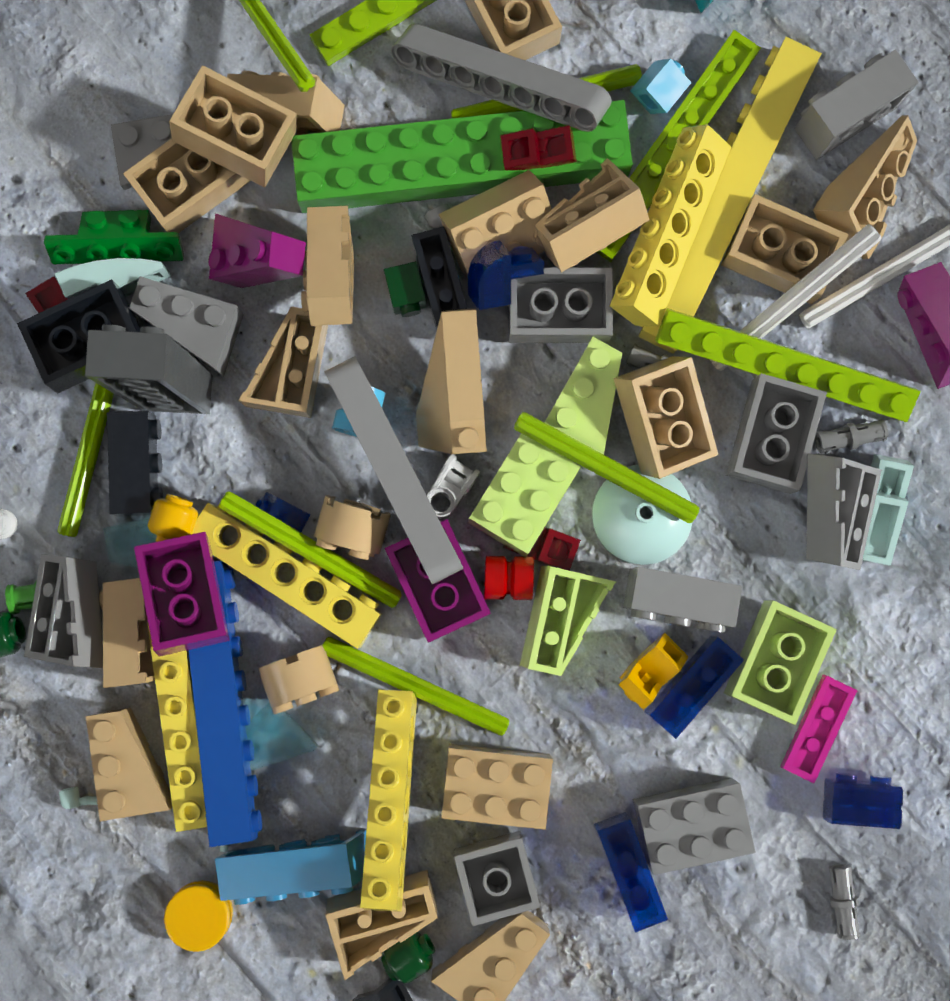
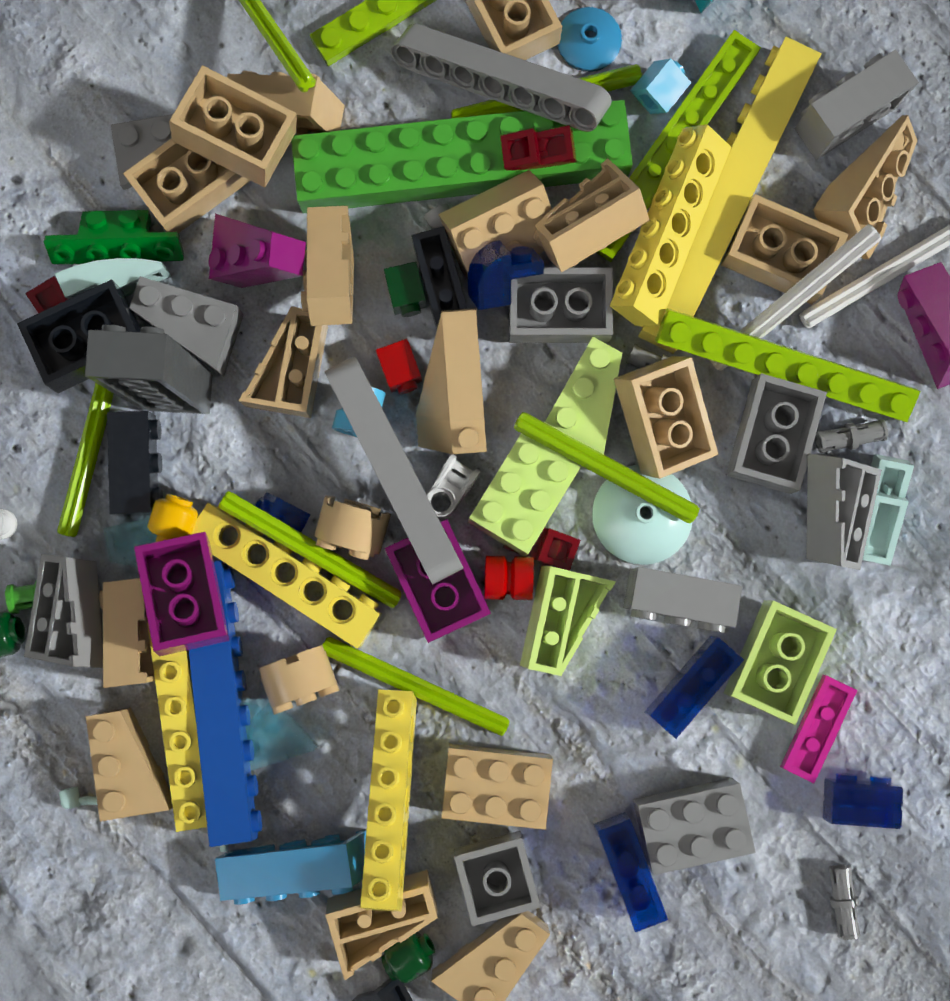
(197, 917): yellow head -> none
(399, 367): none -> red brick
(585, 52): none -> dark azure dish
(652, 670): yellow brick -> none

